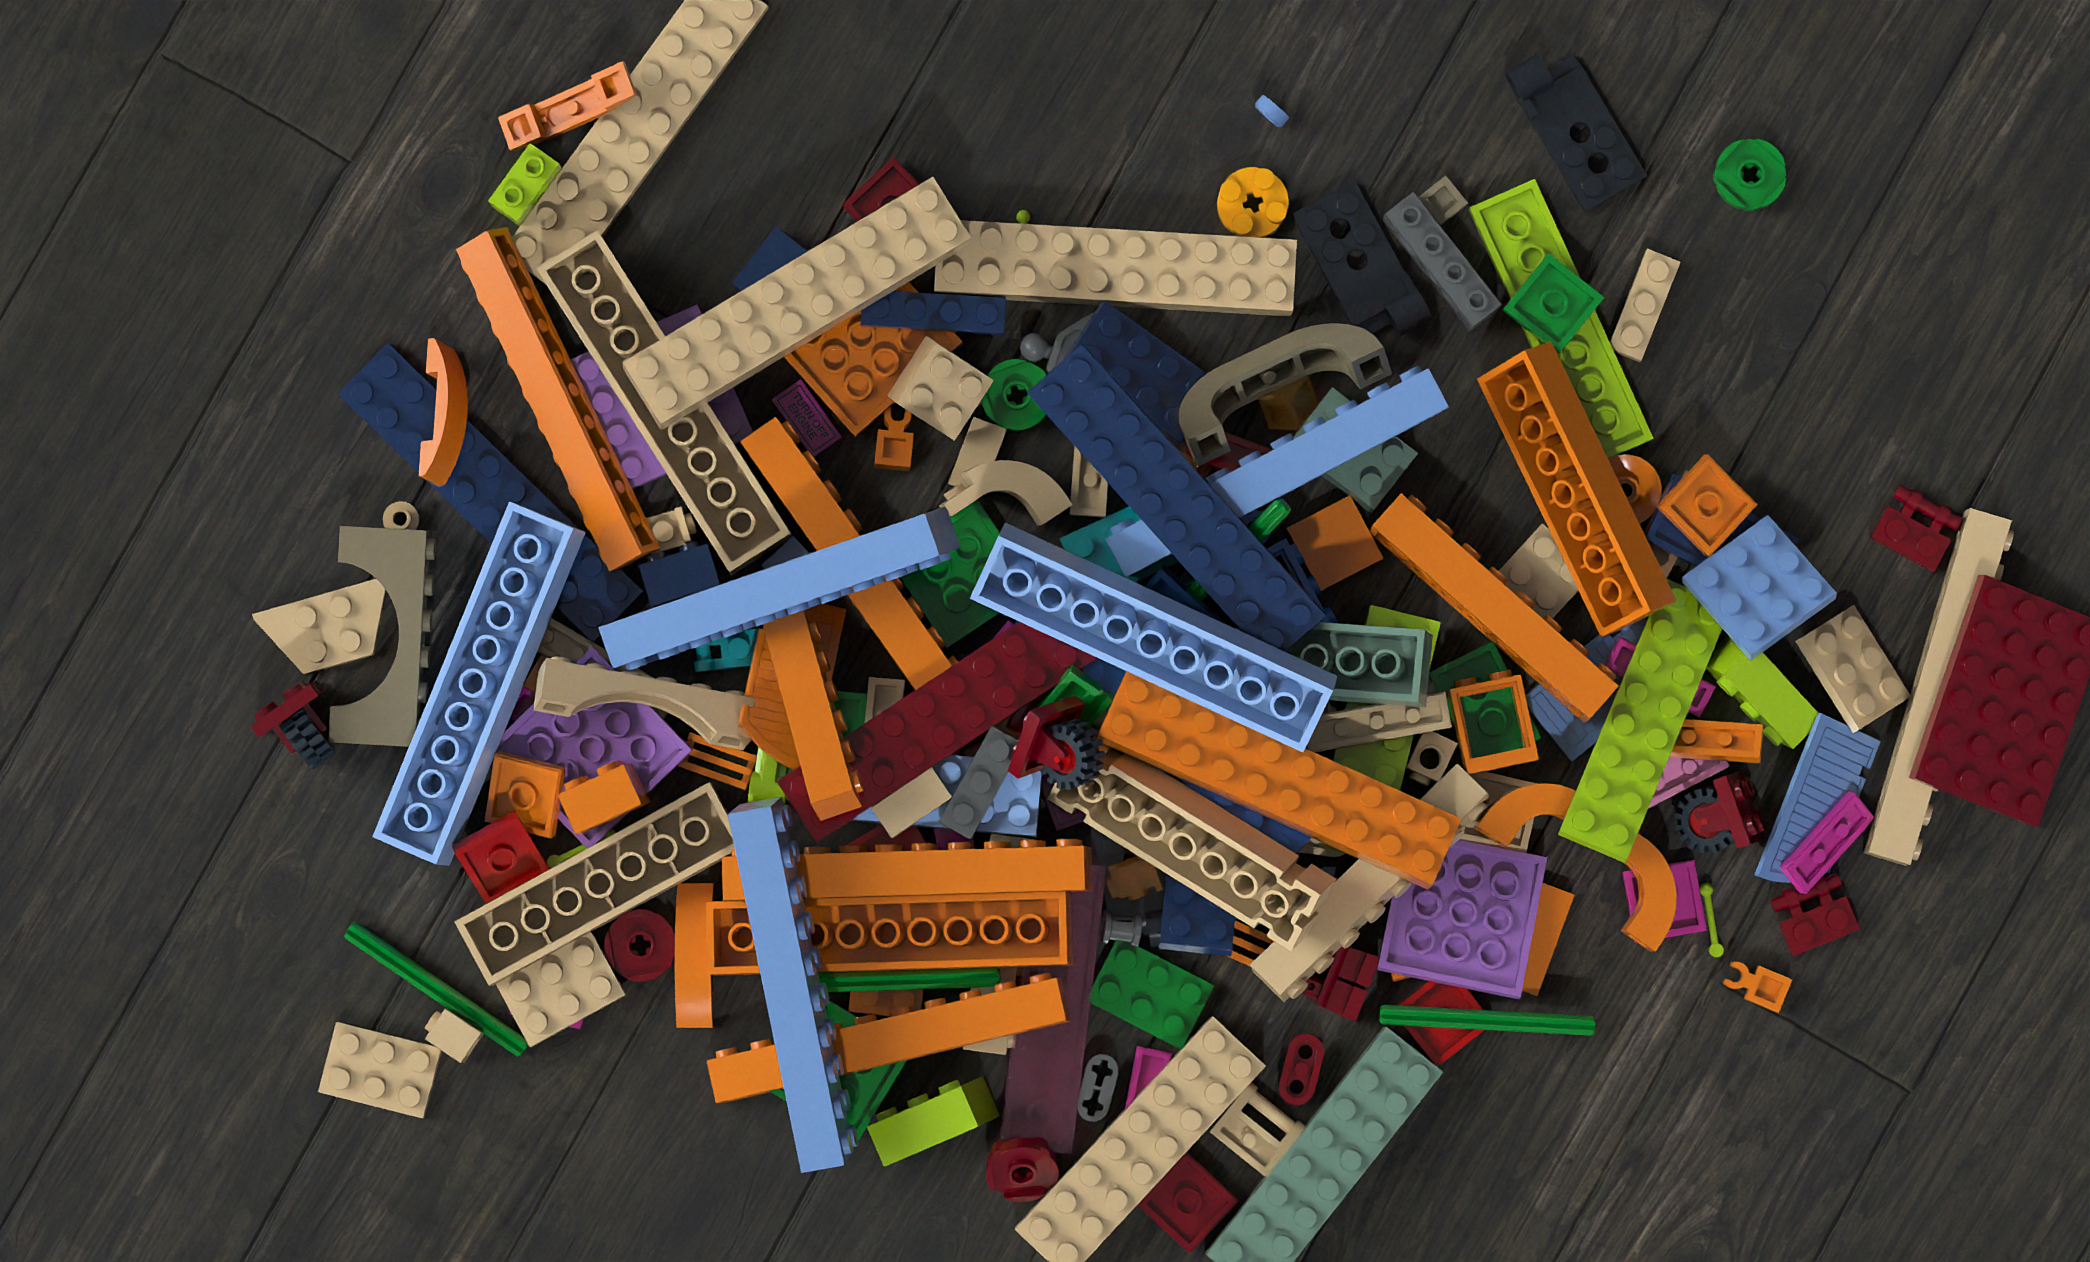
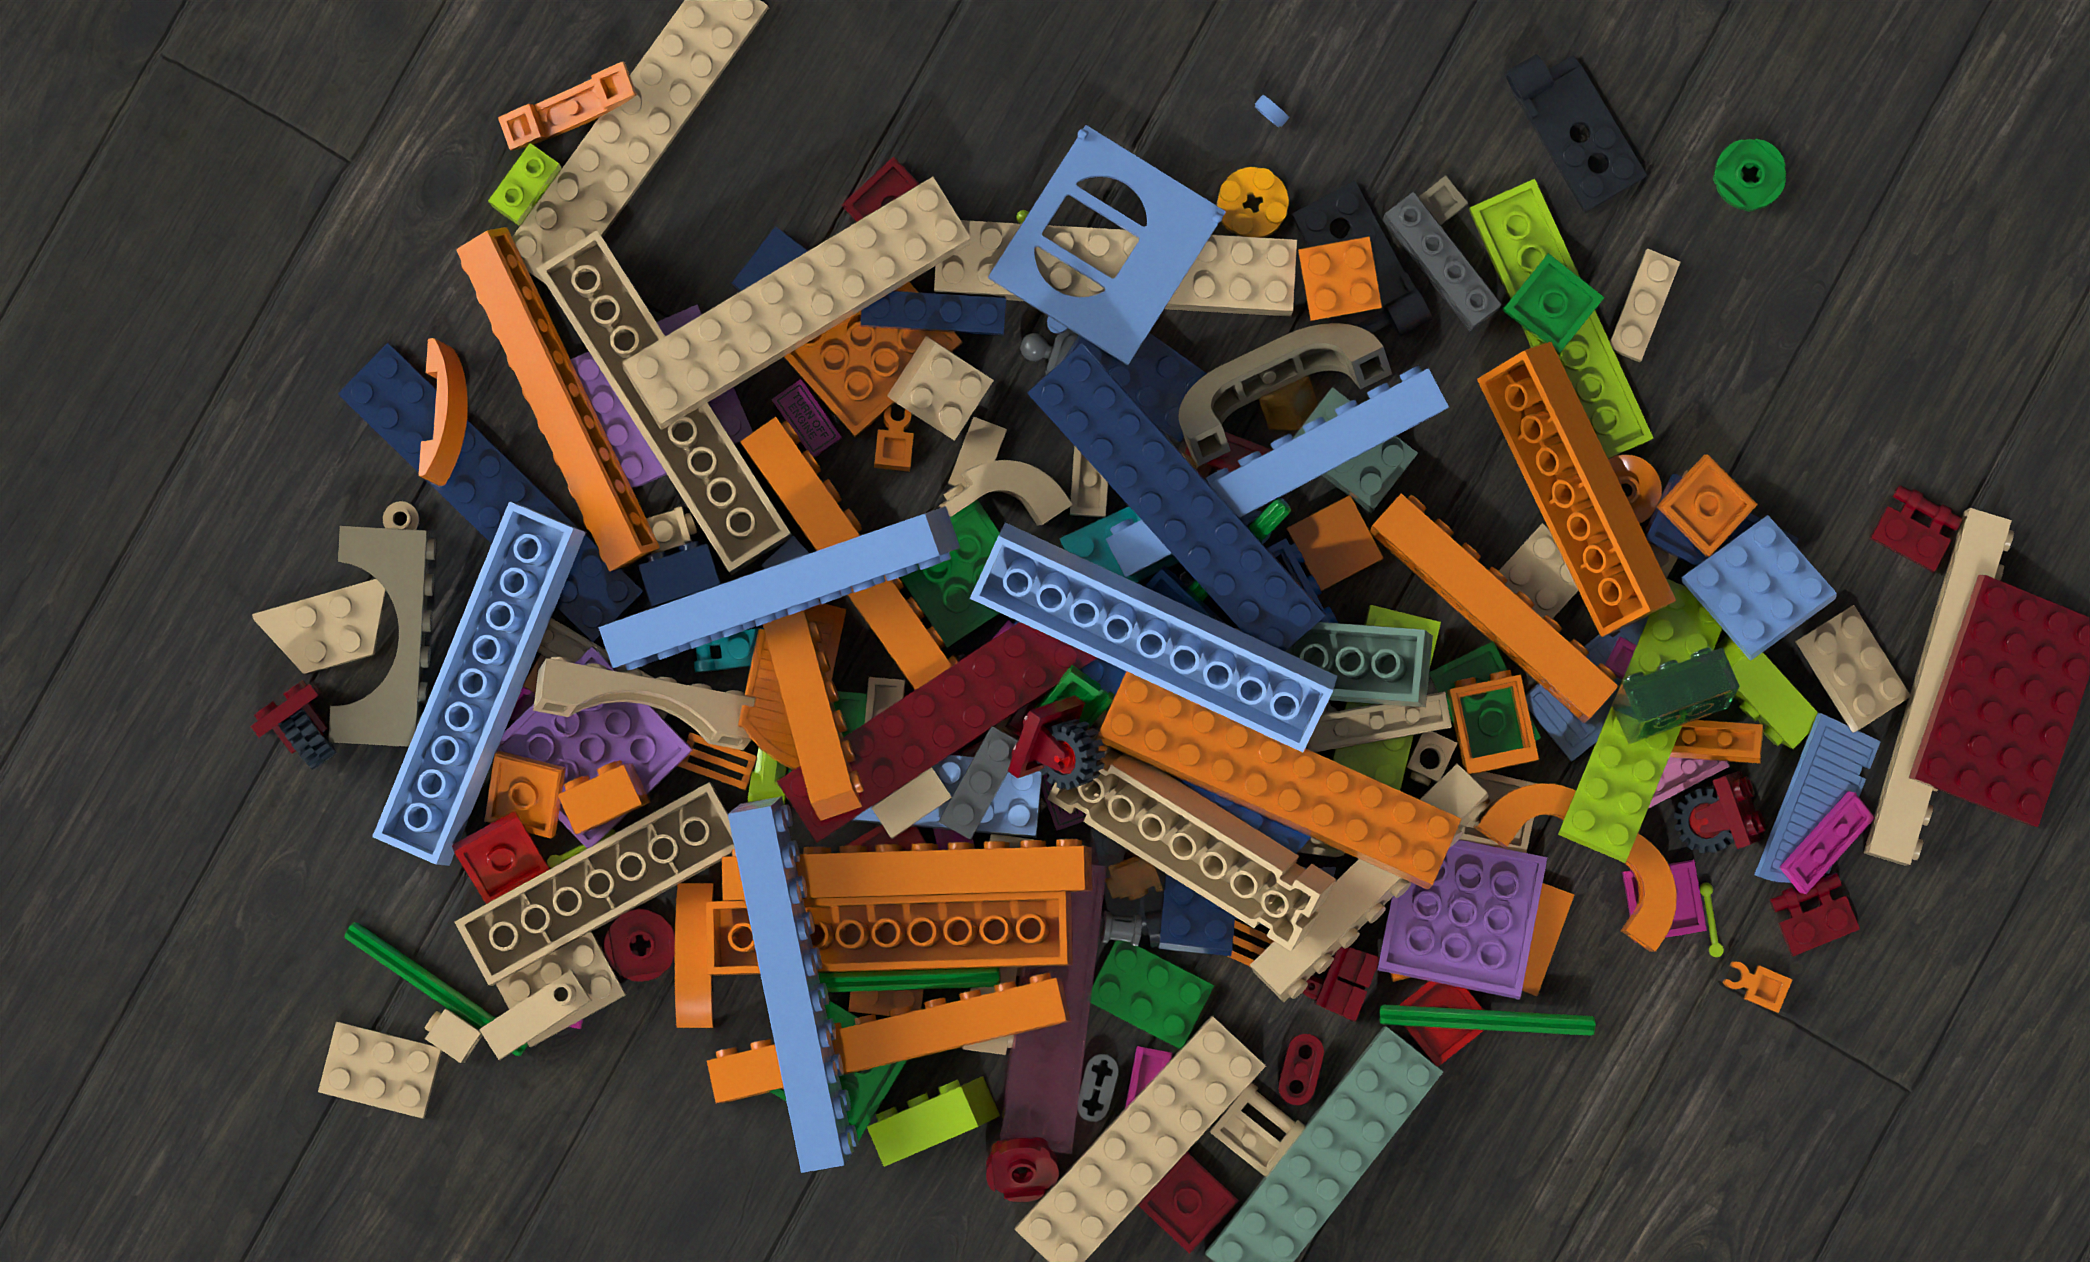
(535, 1014): none -> tan piece
(1006, 413): green plate -> none
(1167, 248): none -> medium blue door
(1339, 278): none -> orange brick
(1675, 694): none -> clear green brick

